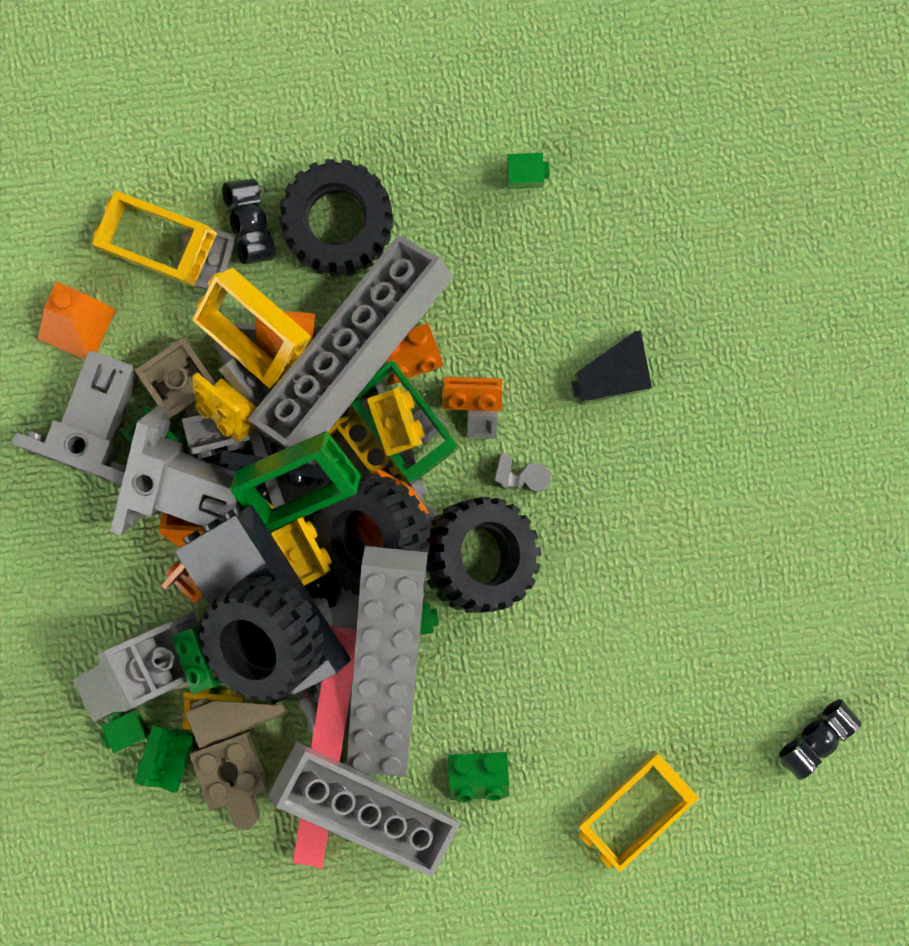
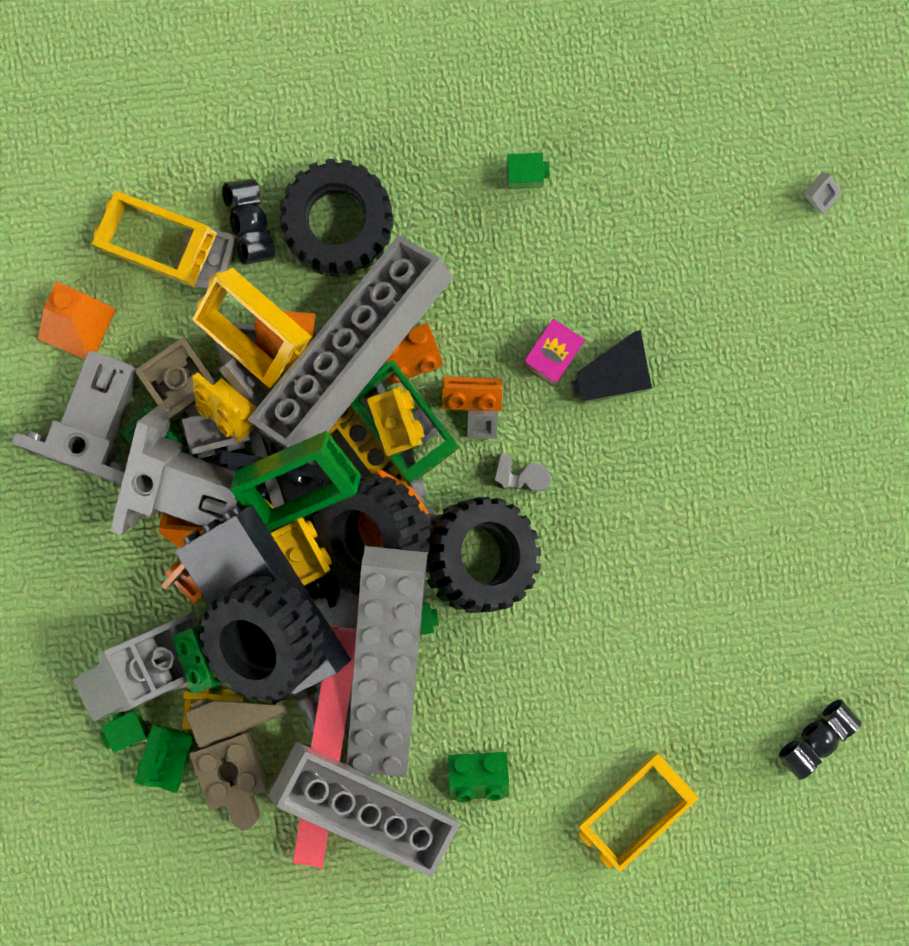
(553, 352): none -> dark pink piece
(823, 193): none -> light grey plate

